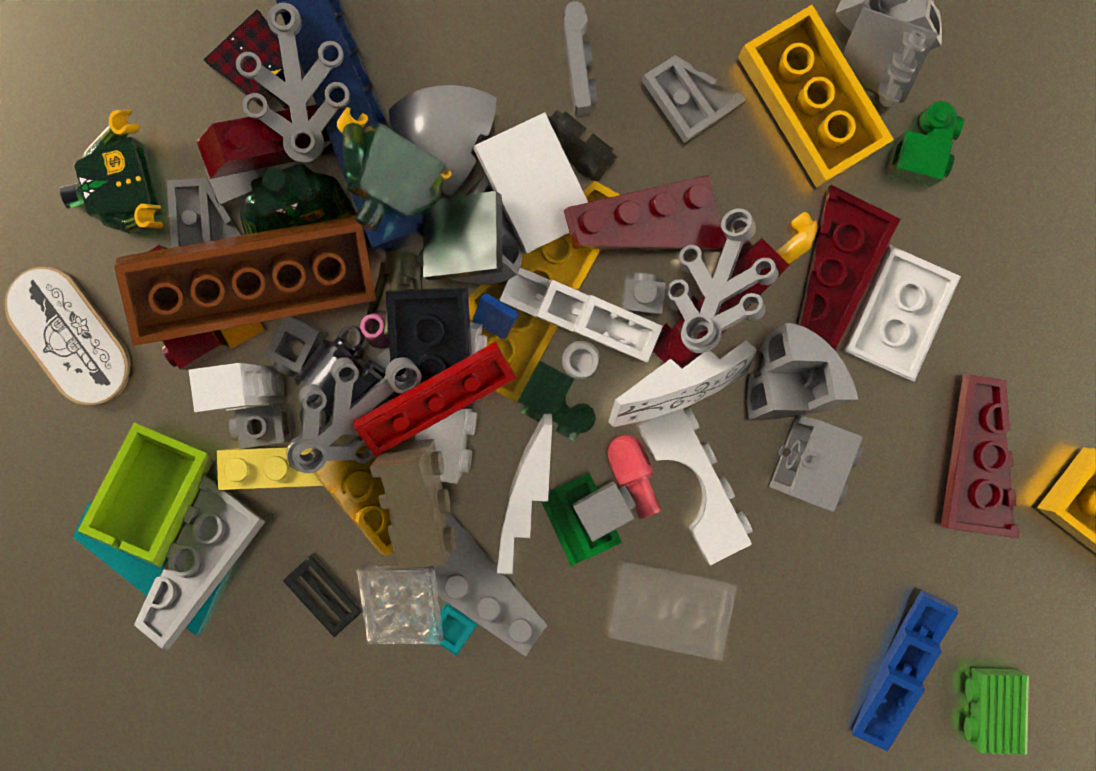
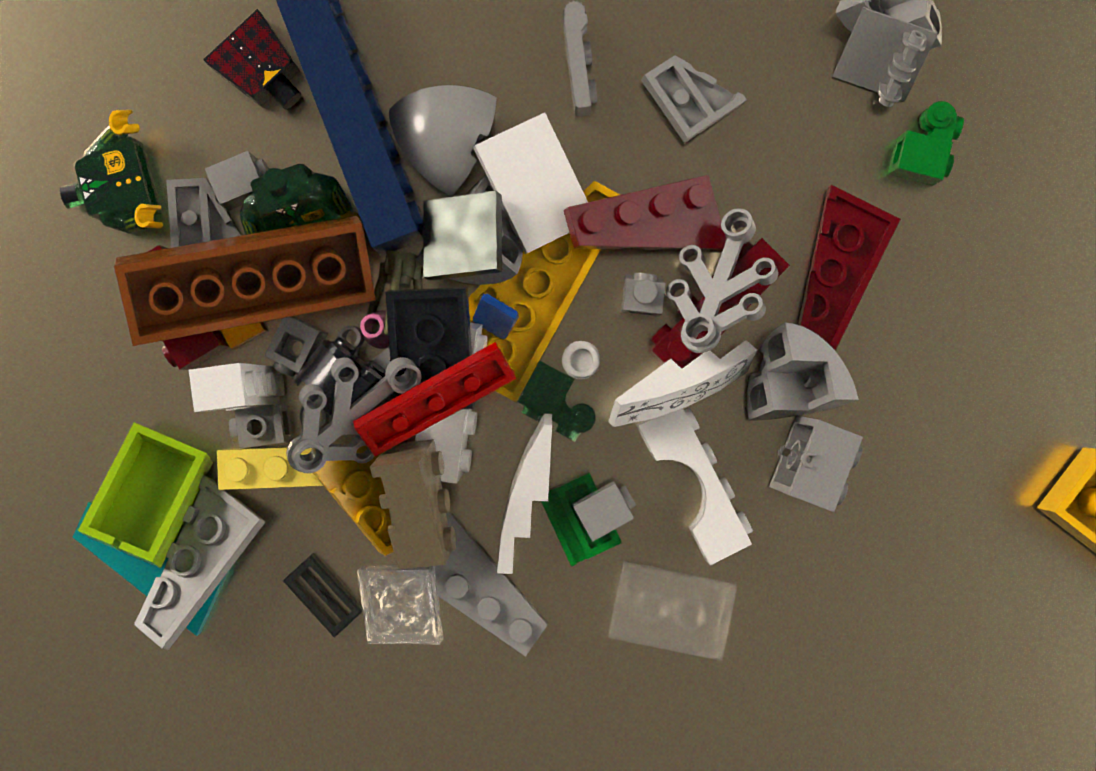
(68, 336): white tile -> none
(247, 145): dark red brick -> none
(294, 90): light grey plant -> none
(388, 171): clear green torso -> none
(456, 628): teal tile -> none
(581, 314): white slope -> none
(589, 157): clear smoke hinge -> none
(632, 469): coral arm -> none
(802, 241): yellow arm -> none
(814, 96): yellow brick -> none
(901, 313): white tile -> none
(903, 670): blue slope -> none
(980, 464): dark red wing -> none
(997, 710): bright green brick -> none

